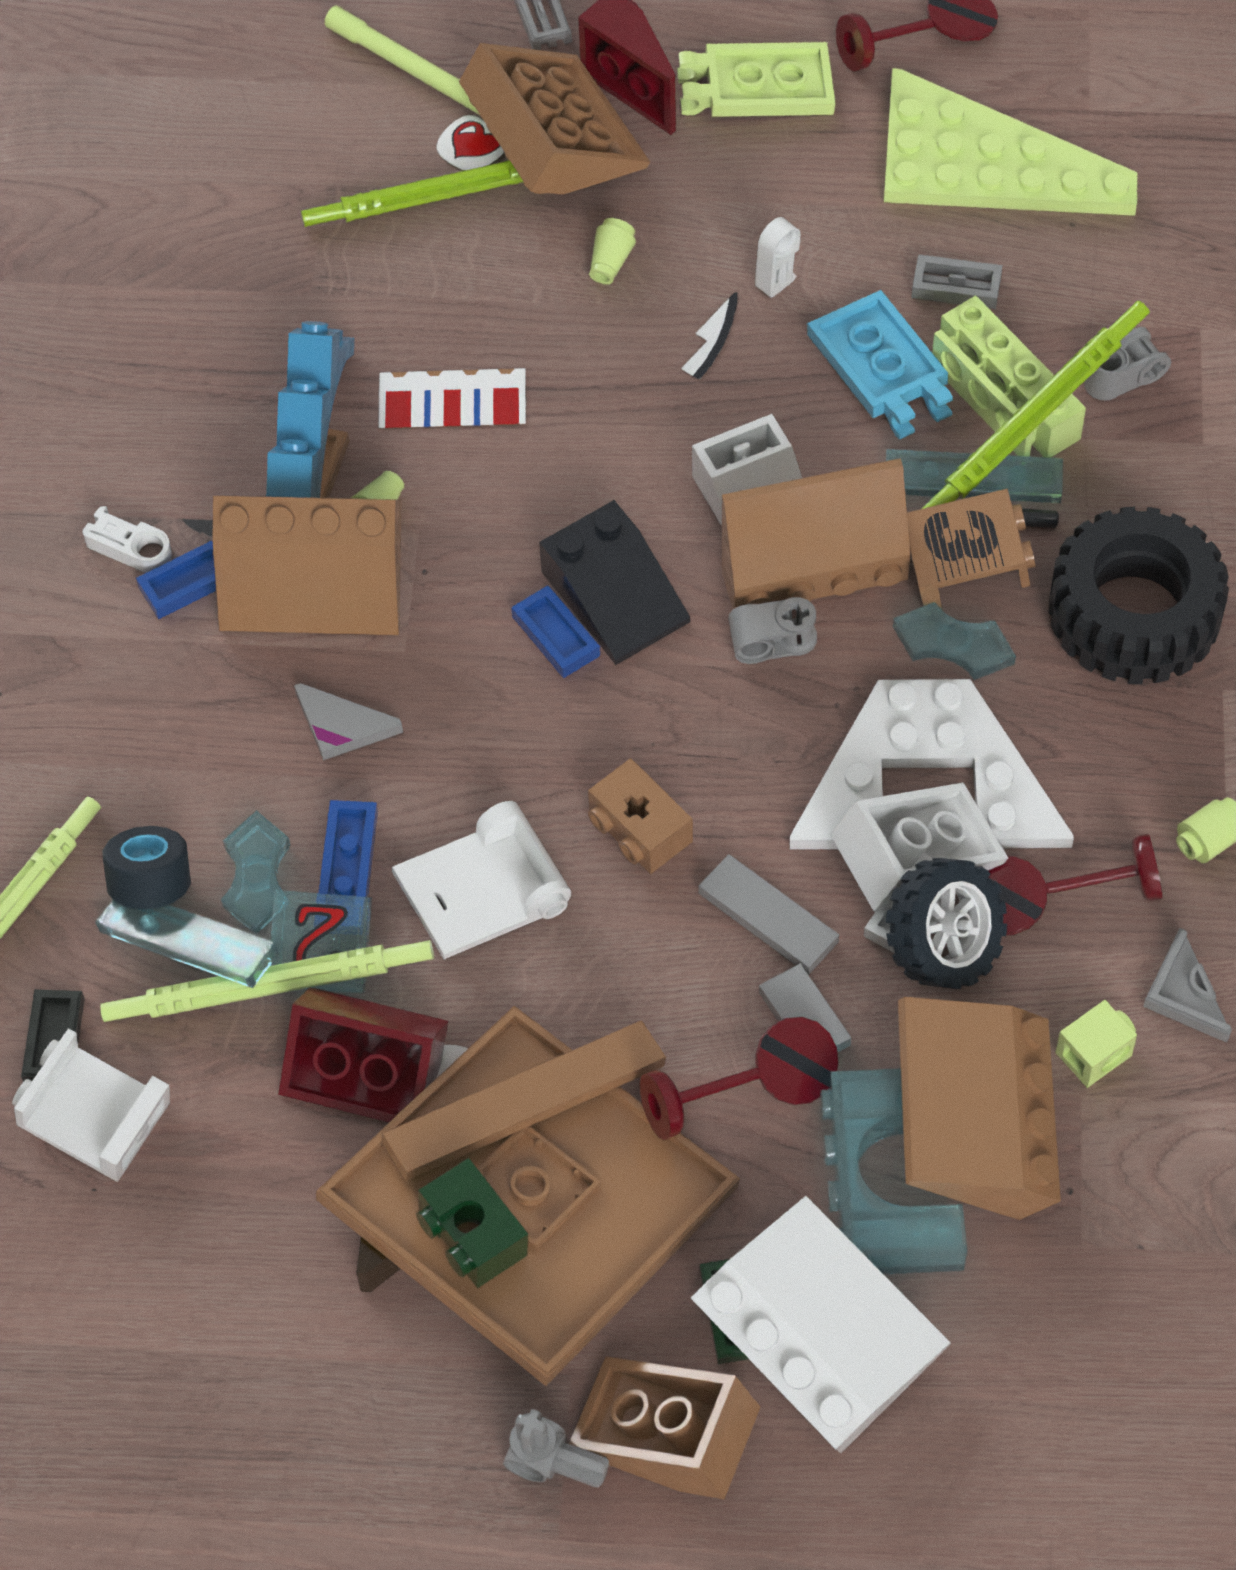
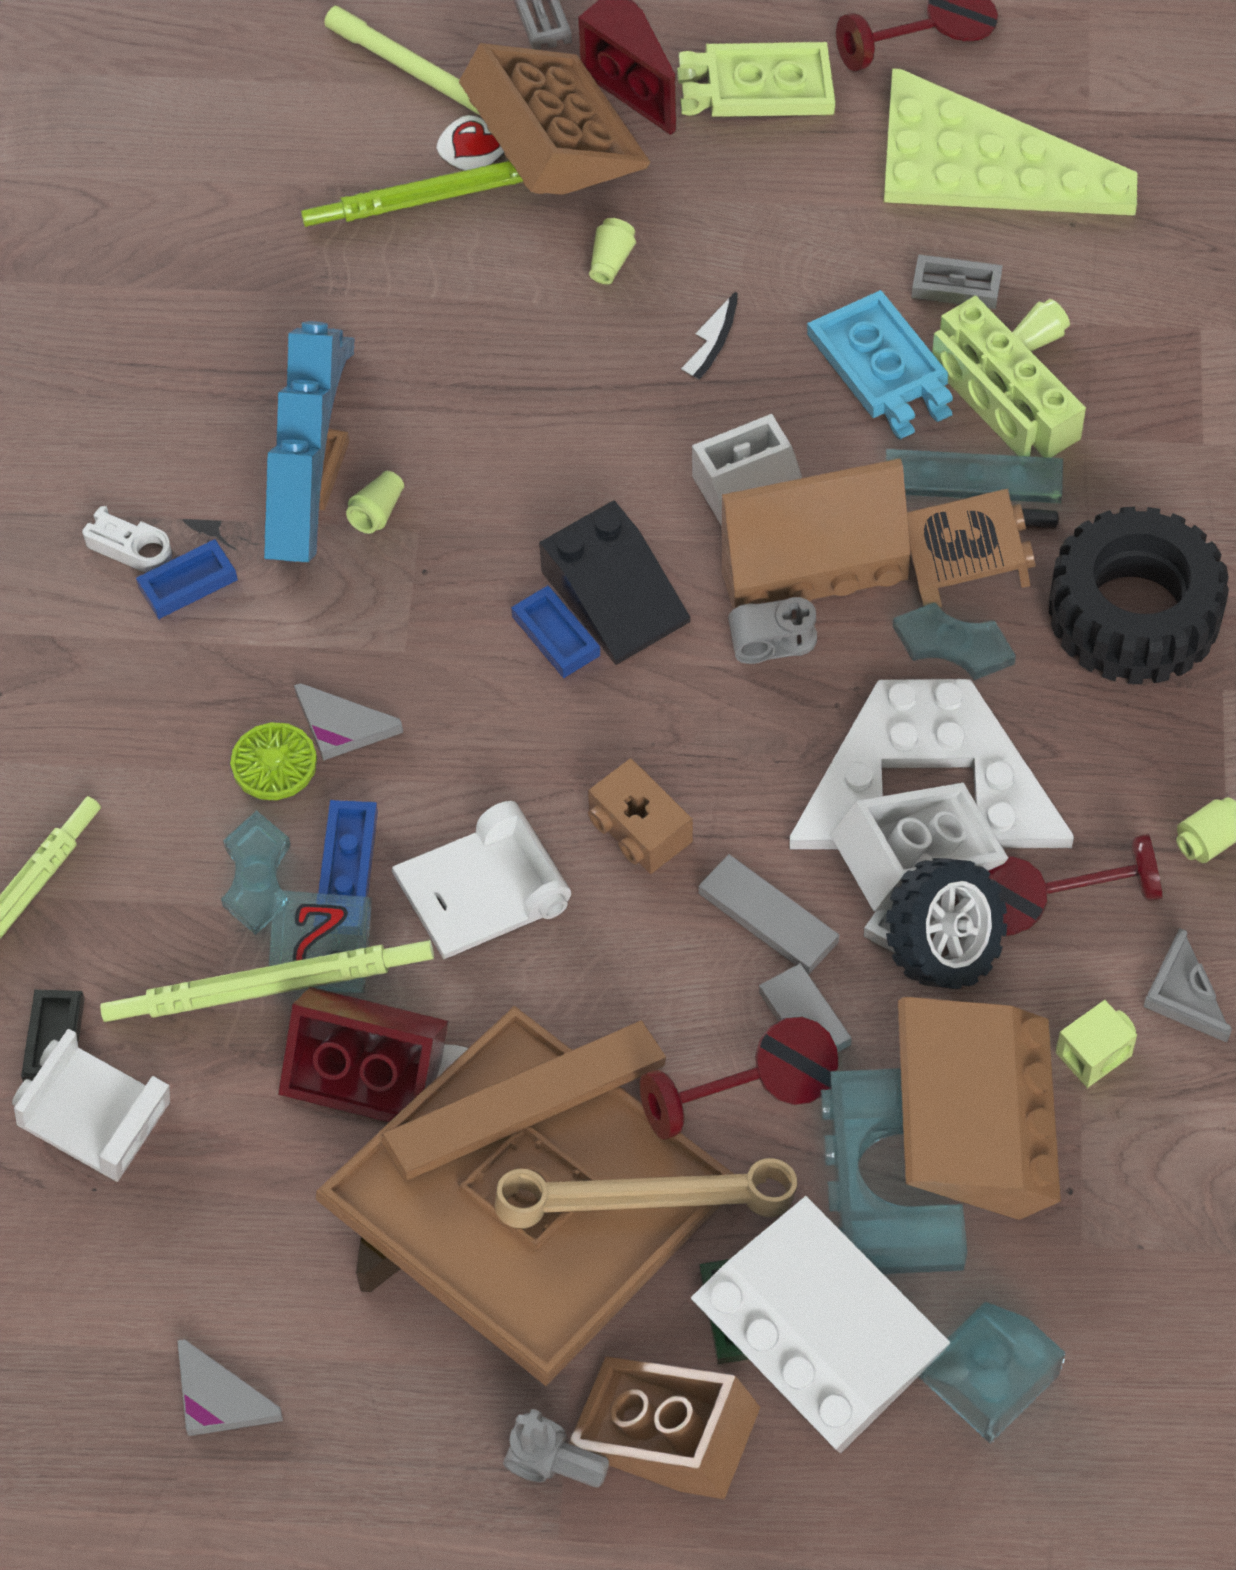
(146, 867): black wheel -> none
(191, 940): clear light blue tile -> none
(217, 1398): none -> light grey tile
(273, 761): none -> lime wheel
(307, 564): medium nougat slope -> none
(452, 398): sticker -> none
(466, 1197): dark green brick -> none
(645, 1193): none -> tan piece
(776, 256): white piece -> none
(994, 1368): none -> clear light blue slope
(1038, 407): lime axle -> none
(1042, 325): none -> yellowish green cone
(1129, 367): light grey piece -> none

